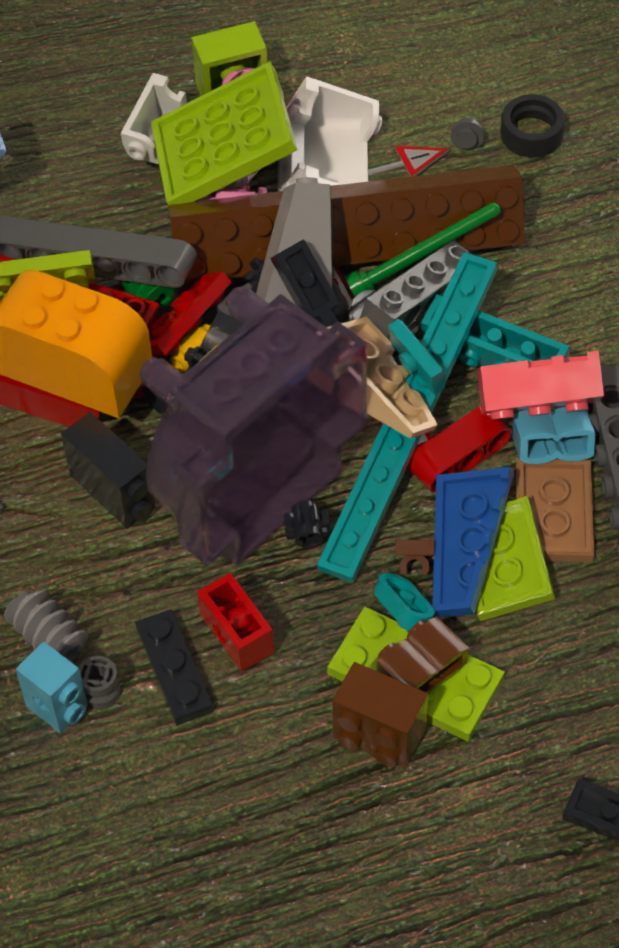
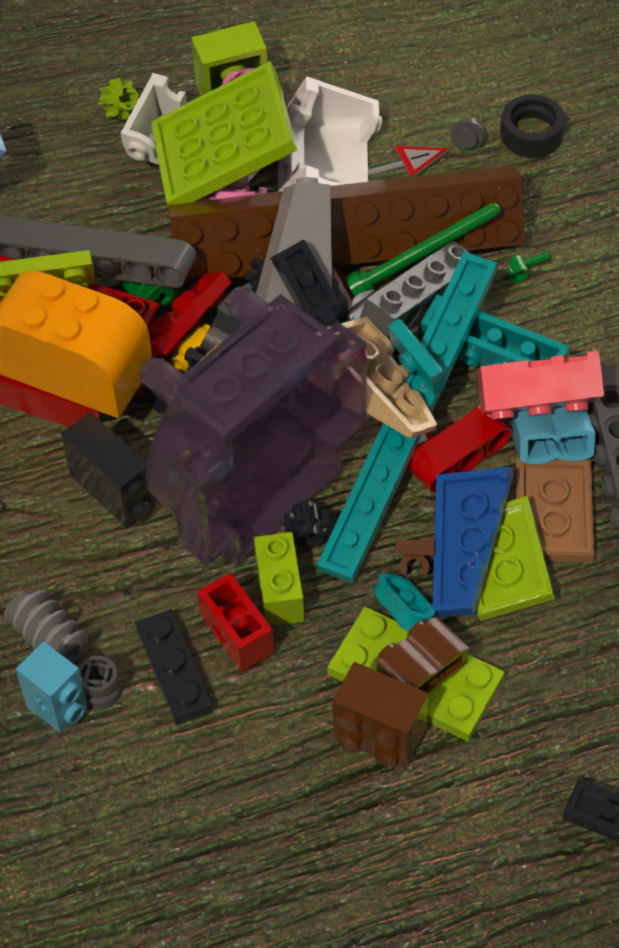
(118, 98): none -> lime gear
(279, 579): none -> lime brick
(519, 267): none -> green hand

